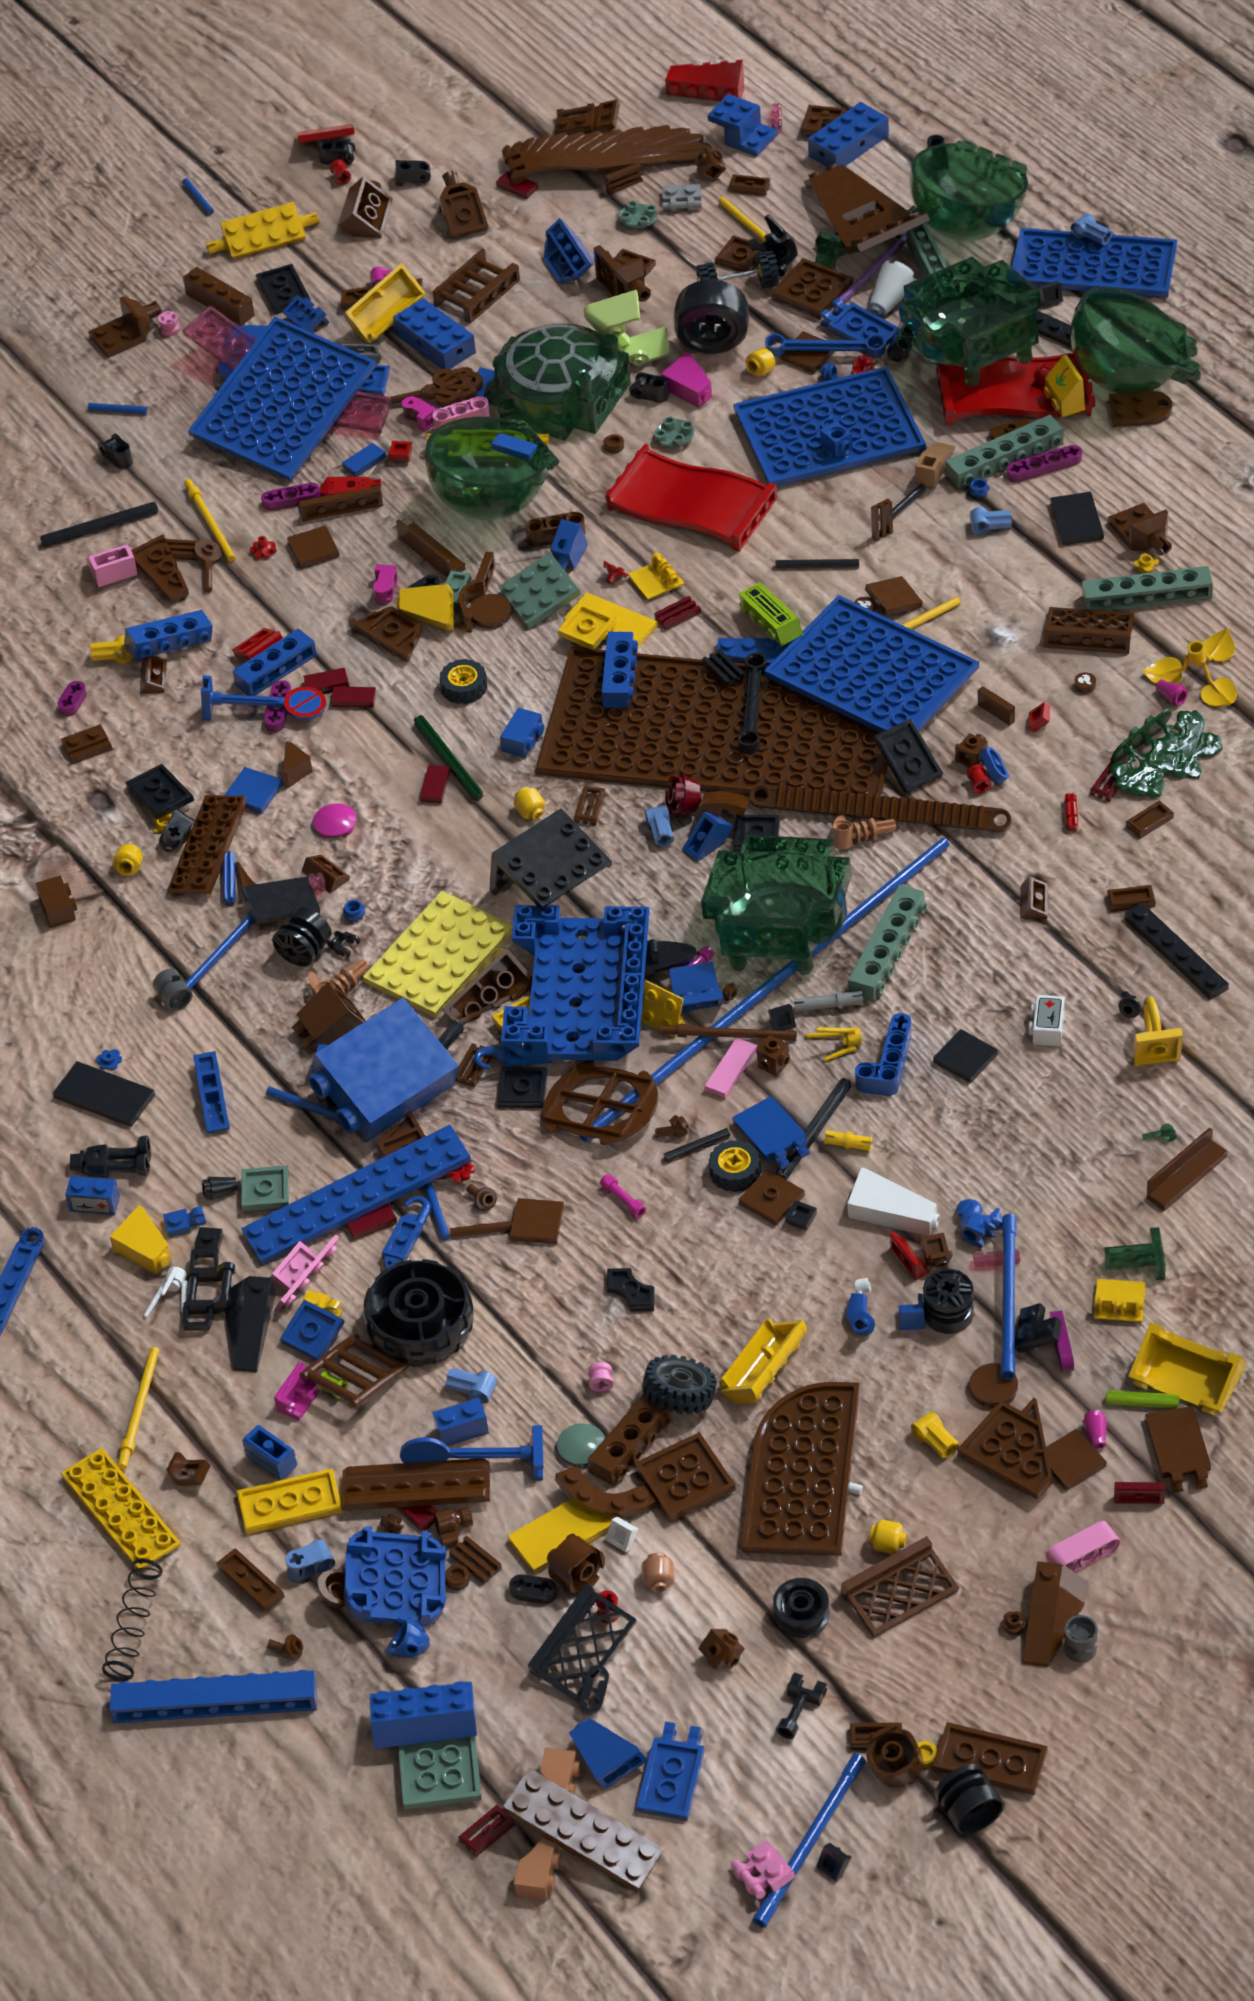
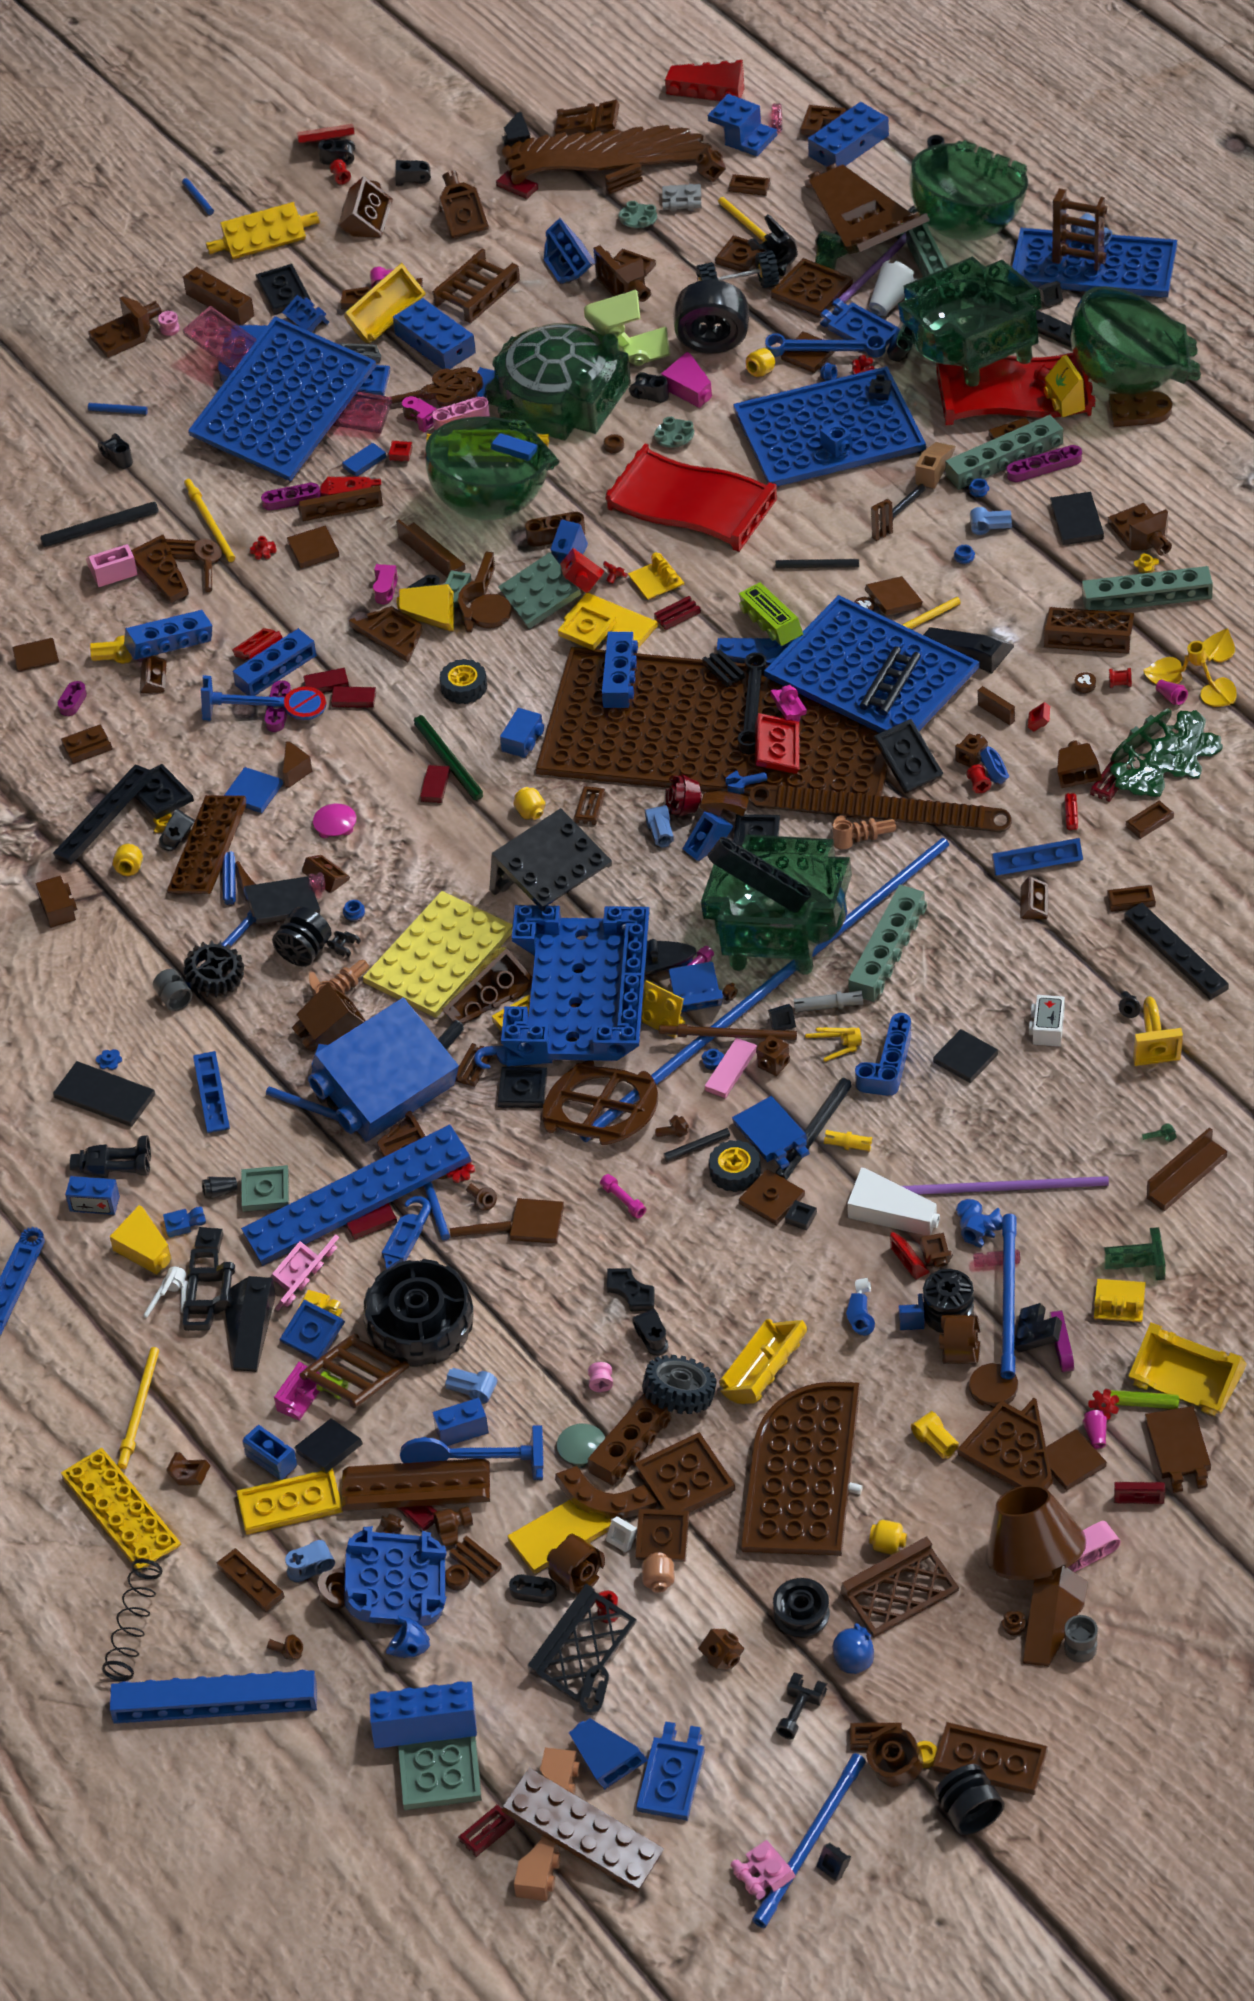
(35, 654): none -> reddish brown slope
(103, 814): none -> black plate
(217, 962): none -> black gear
(328, 1445): none -> black tile
(515, 131): none -> black slope
(582, 570): none -> red torso
(651, 1332): none -> black piece
(662, 1533): none -> reddish brown plate
(712, 1058): none -> blue plate
(741, 782): none -> blue bar
(759, 874): none -> black beam
(777, 743): none -> red tile
(789, 703): none -> dark pink hips
(853, 1650): none -> blue helmet
(880, 388): none -> black tile
(886, 670): none -> black bar
(960, 1339): none -> reddish brown brick
(964, 554): none -> blue plate
(986, 649): none -> black wedge
(1009, 1185): none -> medium lavender piece
(1032, 1535): none -> reddish brown cone
(1037, 856): none -> blue plate
(1061, 234): none -> reddish brown fence
(1077, 765): none -> reddish brown torso
(1106, 1398): none -> red plant
(1119, 678): none -> red bush

